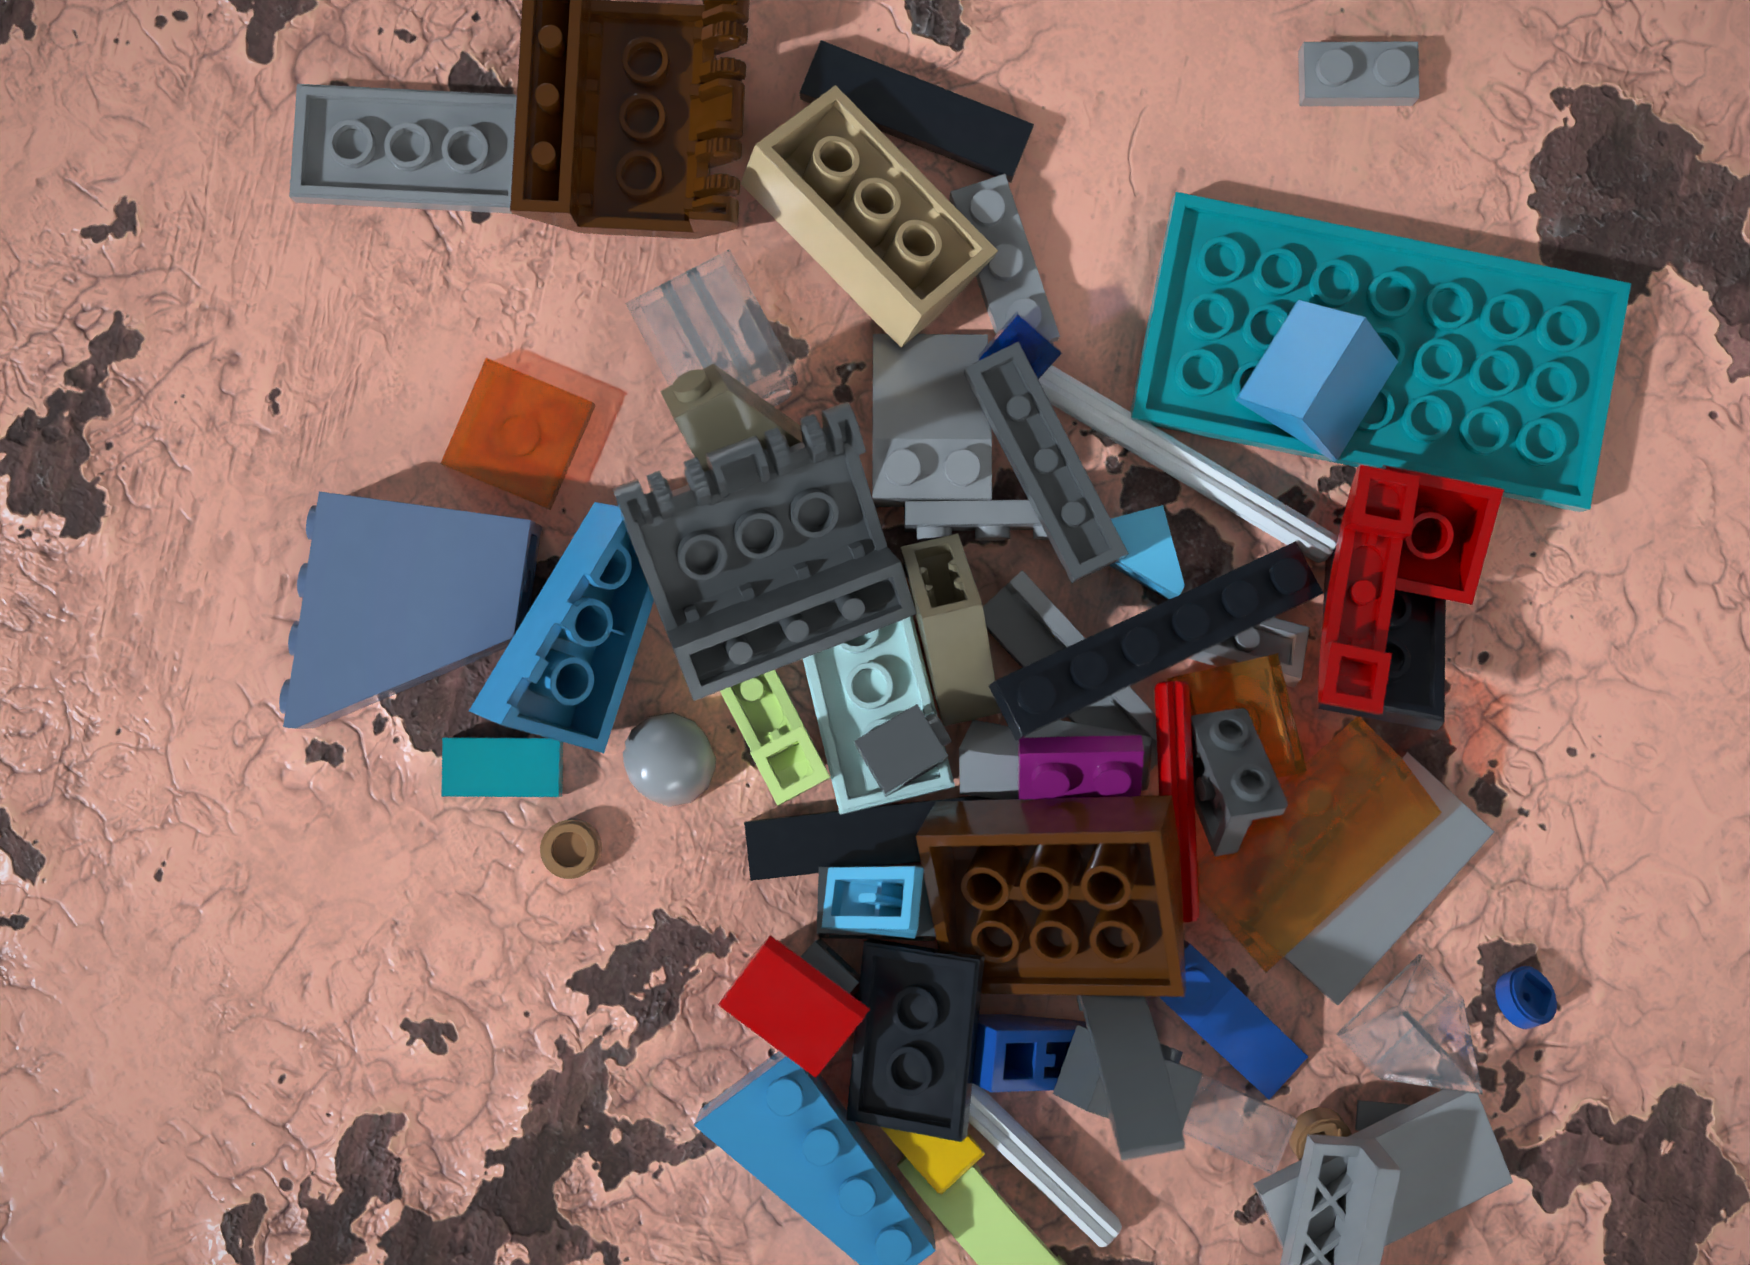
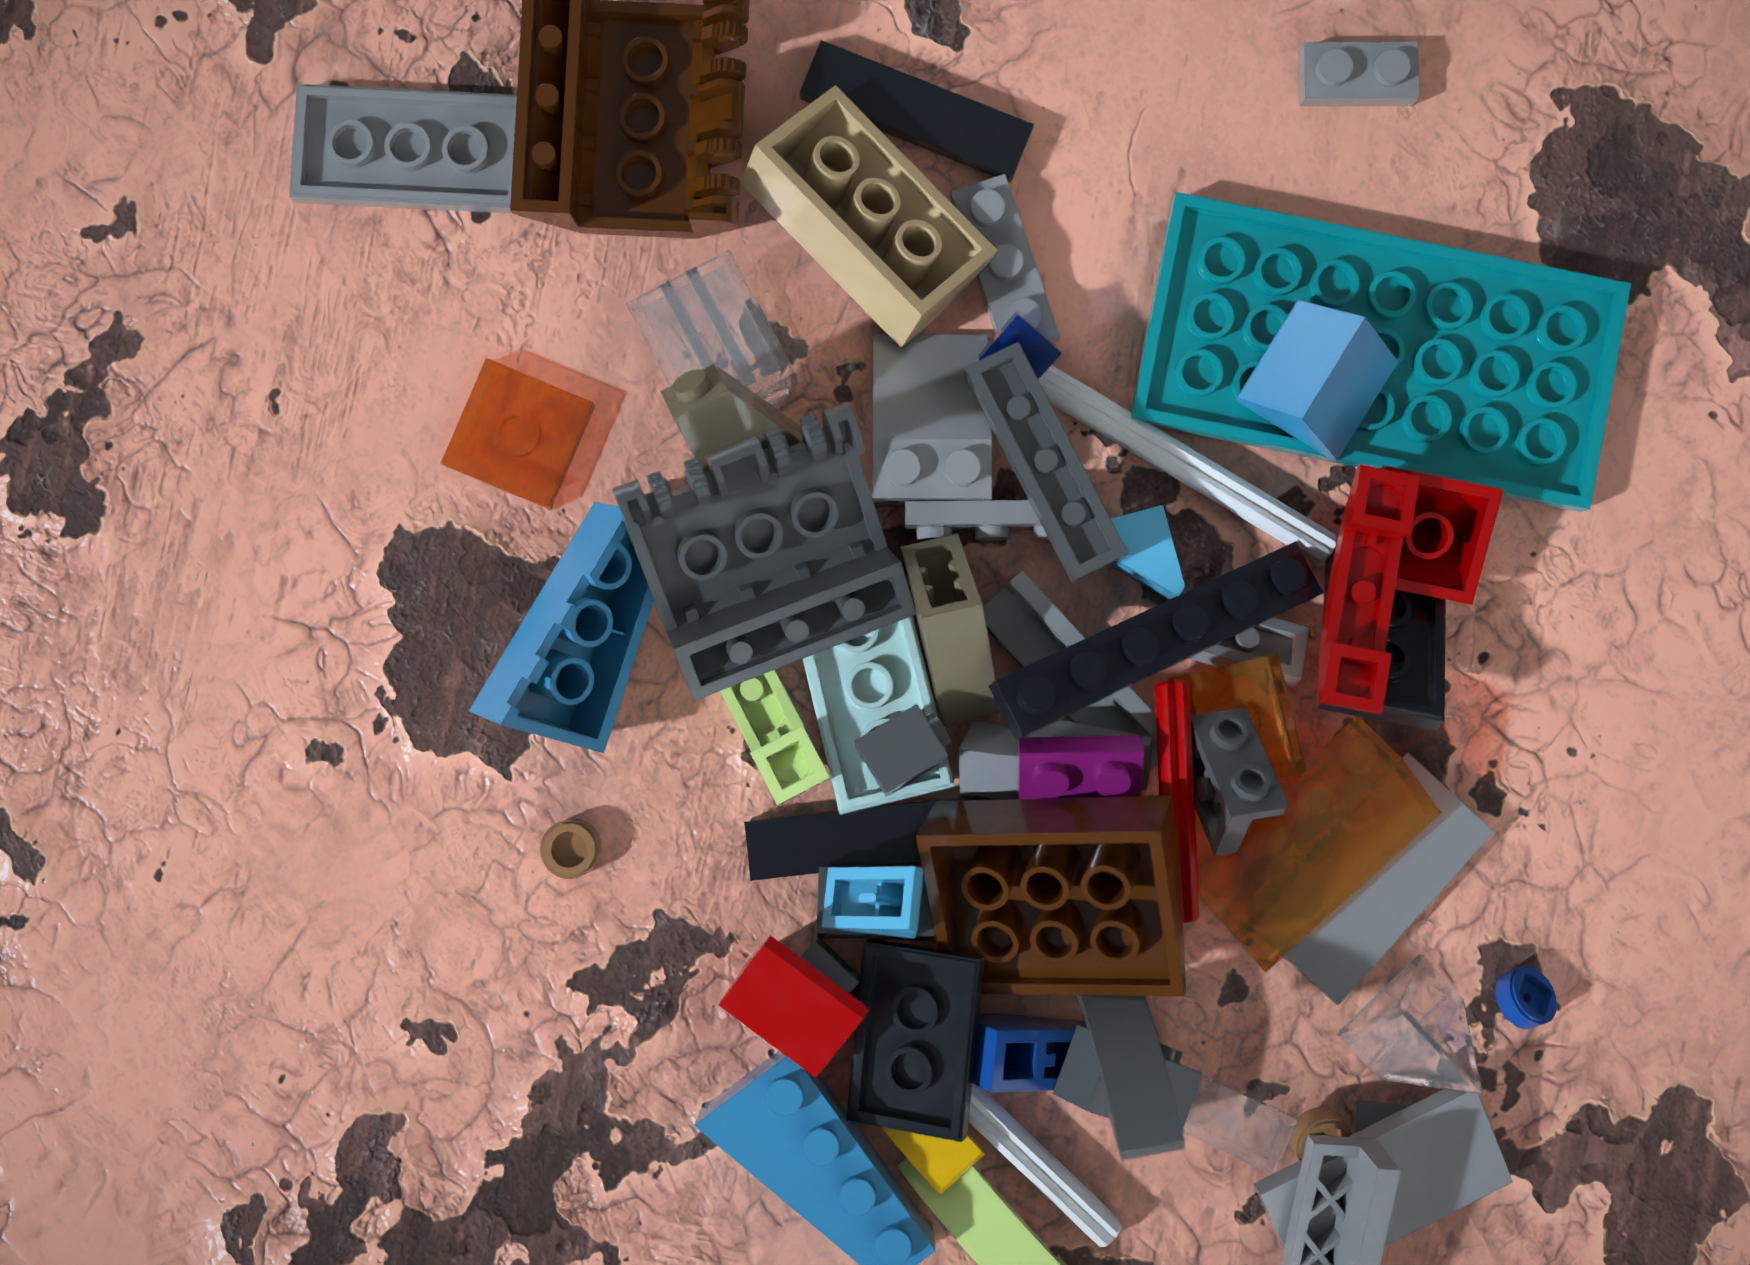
(400, 600): sand blue slope -> none
(502, 767): teal tile -> none
(669, 759): light grey hair -> none
(1235, 1025): blue slope -> none

